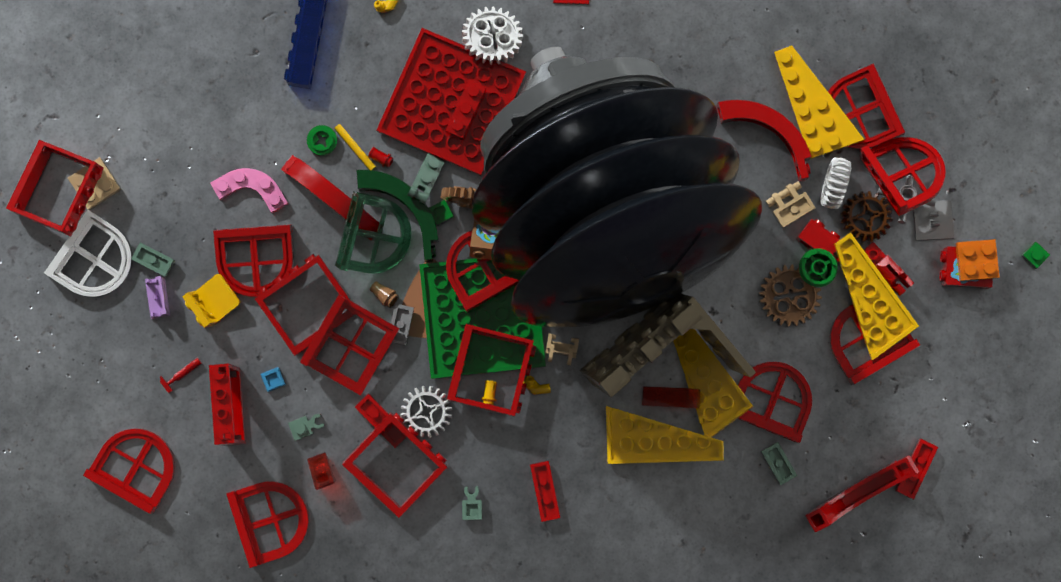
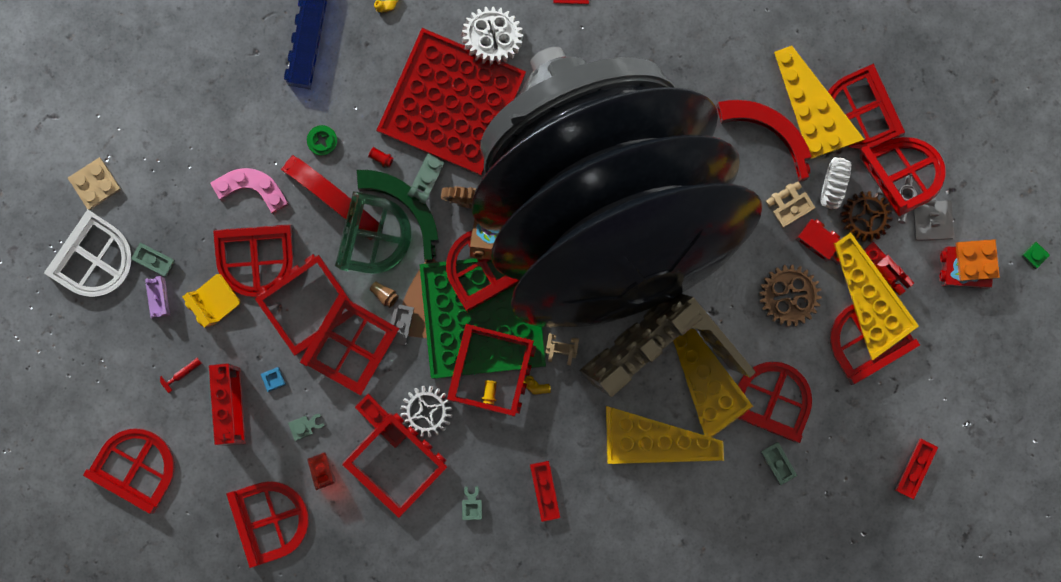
(32, 175): red window -> none
(354, 146): yellow bar -> none
(441, 212): green plate -> none
(465, 109): red plate -> none
(671, 397): clear red plate -> none
(818, 267): green cone -> none
(861, 491): red arch -> none

